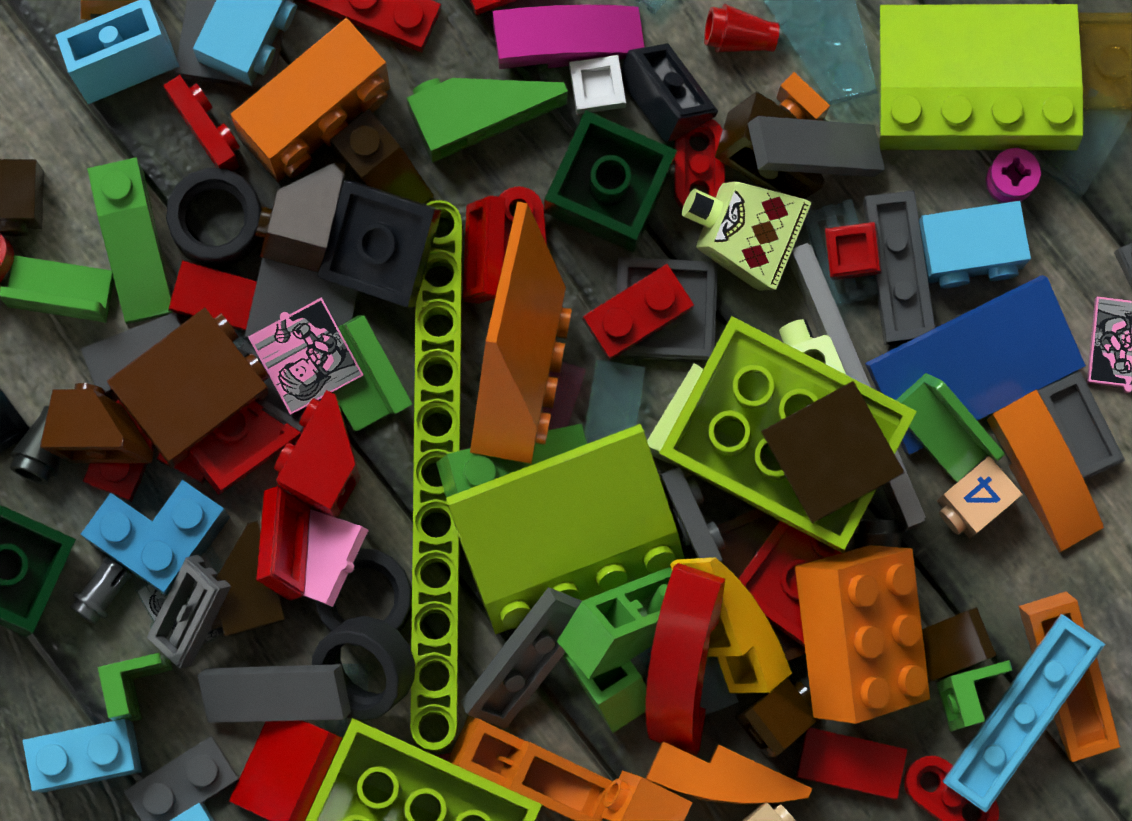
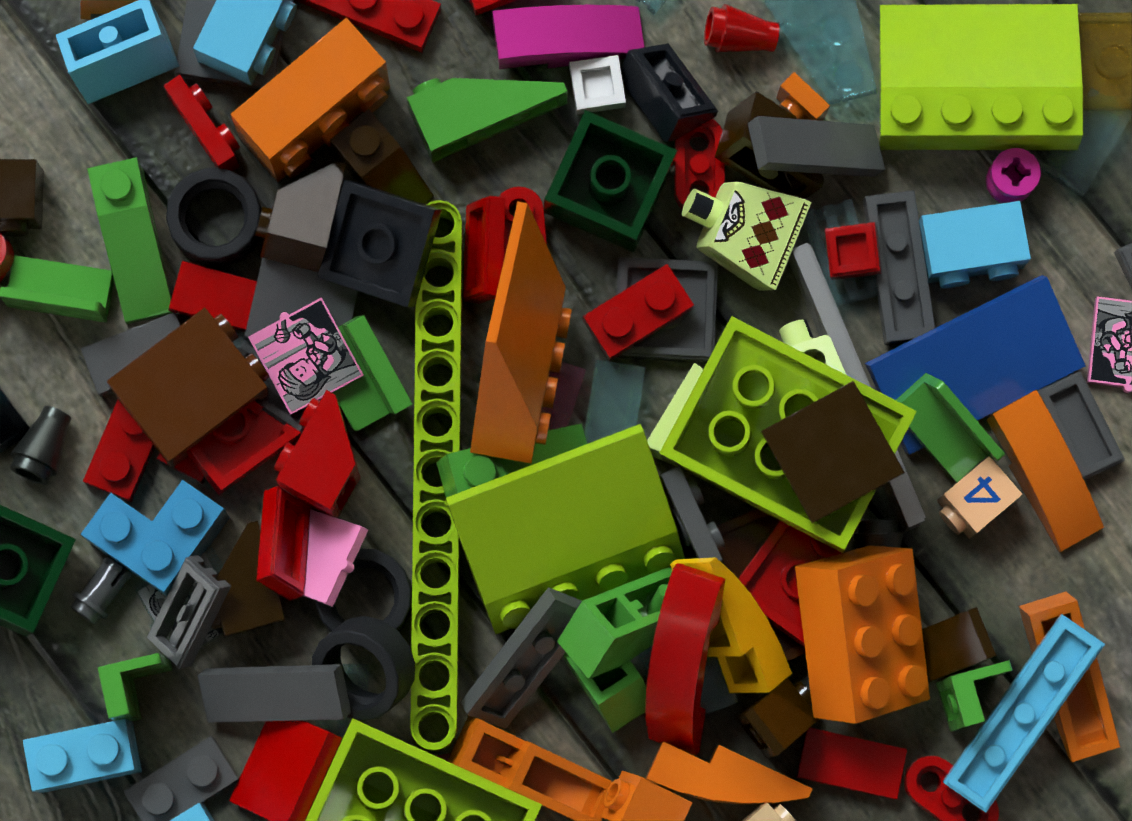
(91, 428): reddish brown slope -> none

